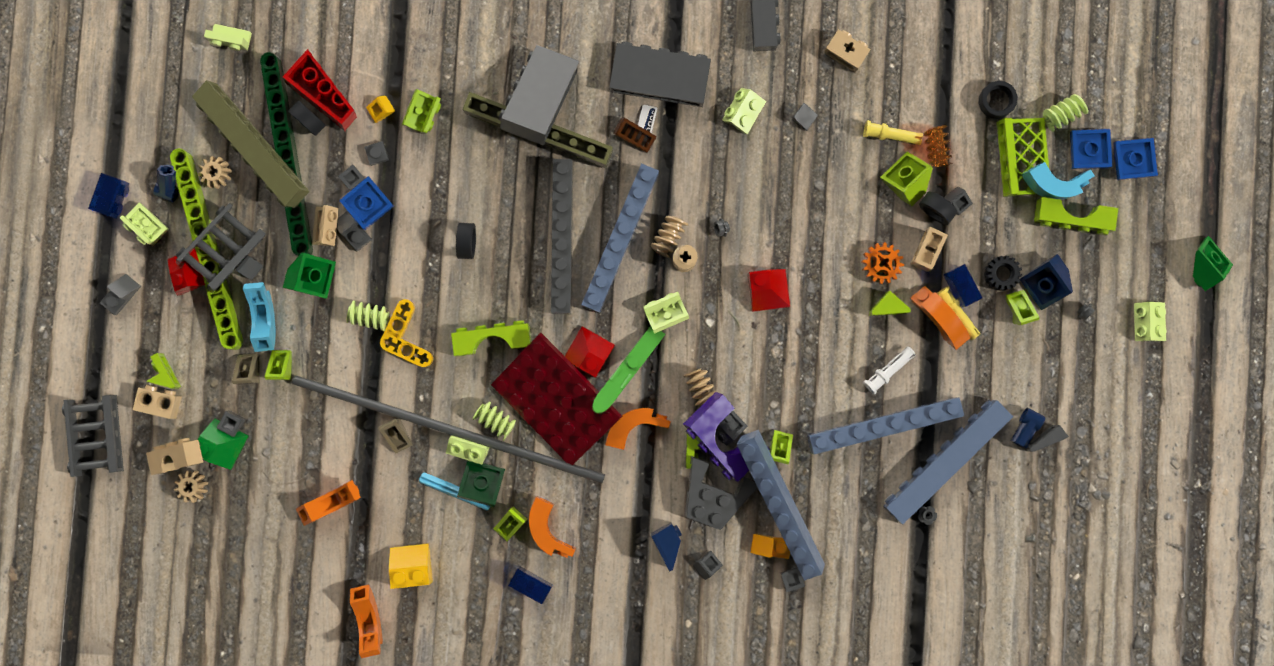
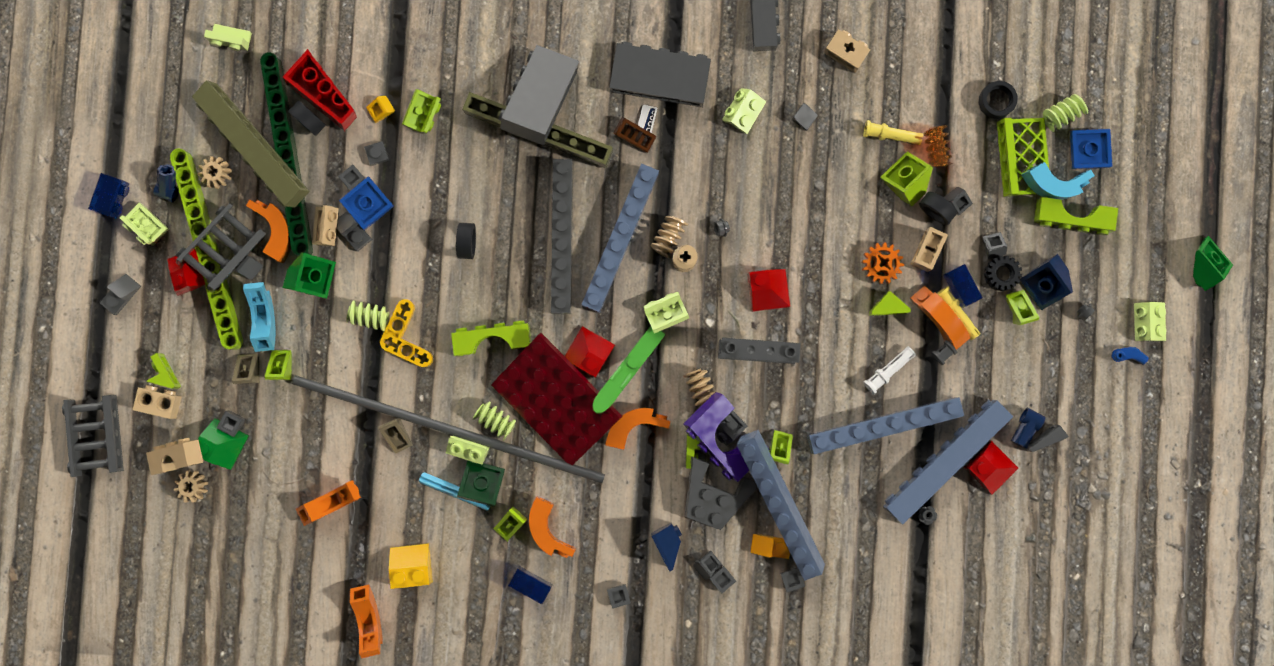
(279, 242): none -> orange arch
(618, 596): none -> dark grey plate
(722, 579): none -> dark grey plate
(759, 350): none -> dark grey fence
(944, 352): none -> dark grey bush
(991, 467): none -> red slope
(994, 245): none -> dark grey slope
(1129, 353): none -> blue arm
(1135, 159): blue plate -> none

